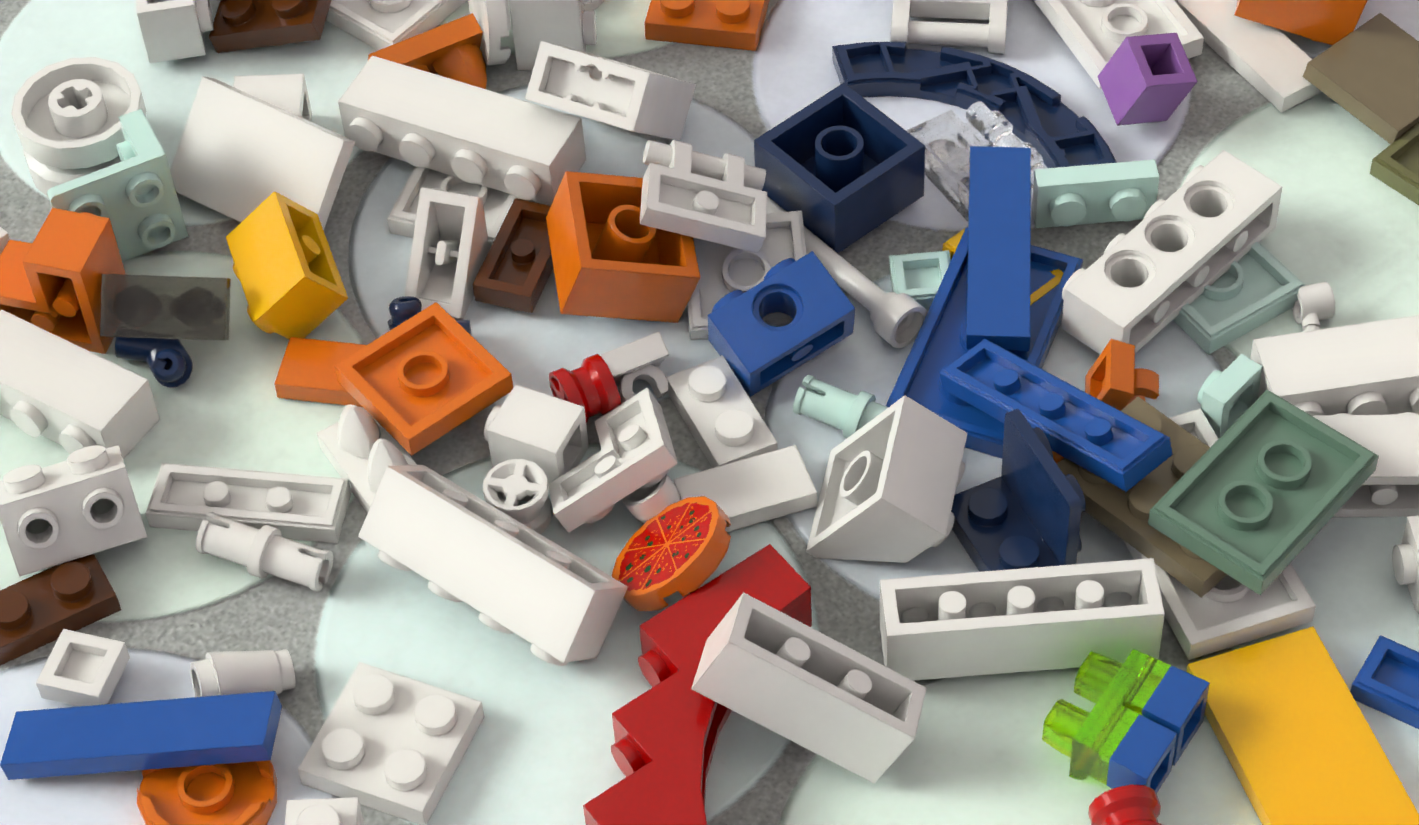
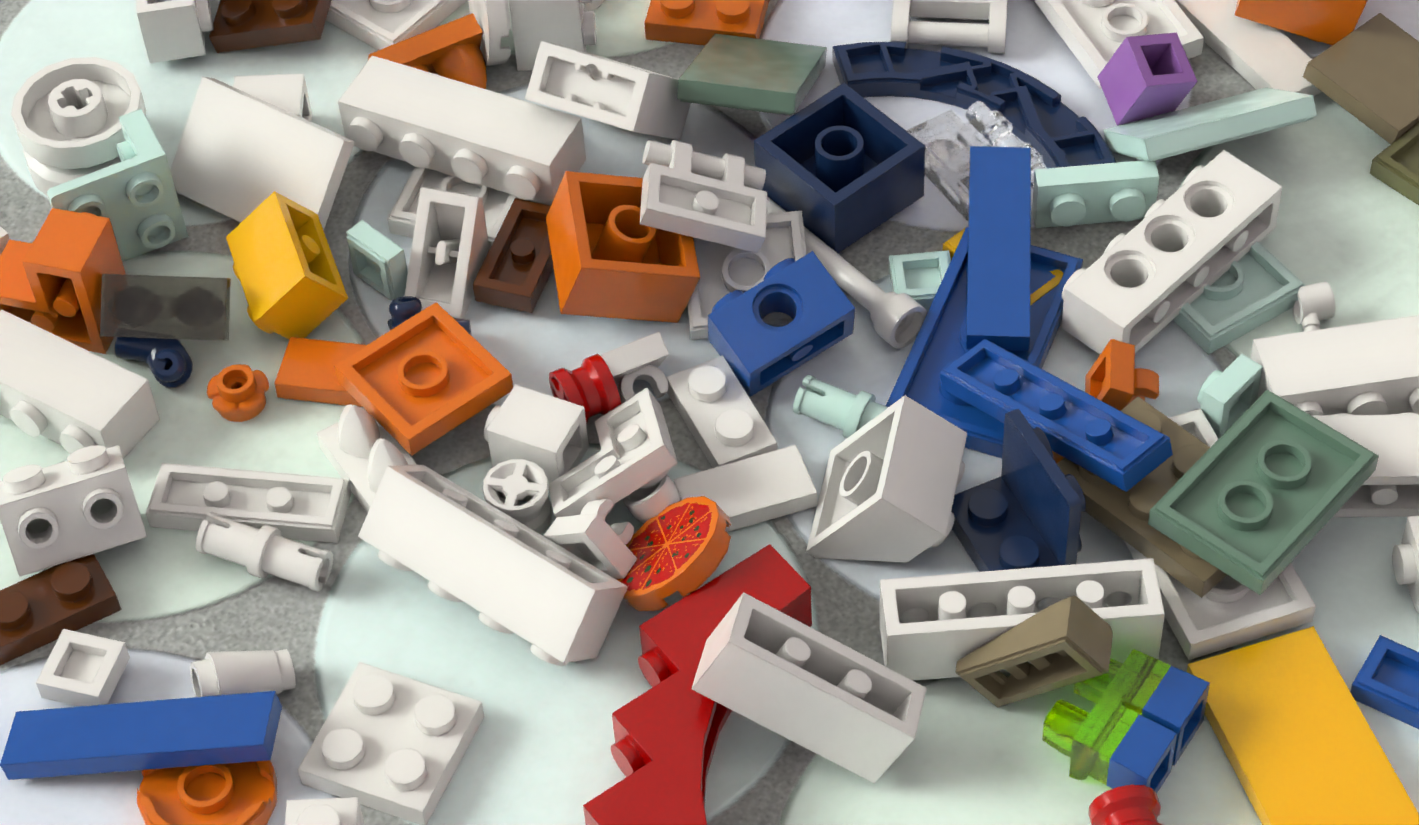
(238, 392): none -> orange plate
(377, 260): none -> light aqua tile
(594, 540): none -> white tile
(752, 74): none -> sand green tile
(1060, 642): none -> dark tan slope
(1210, 124): none -> light aqua tile

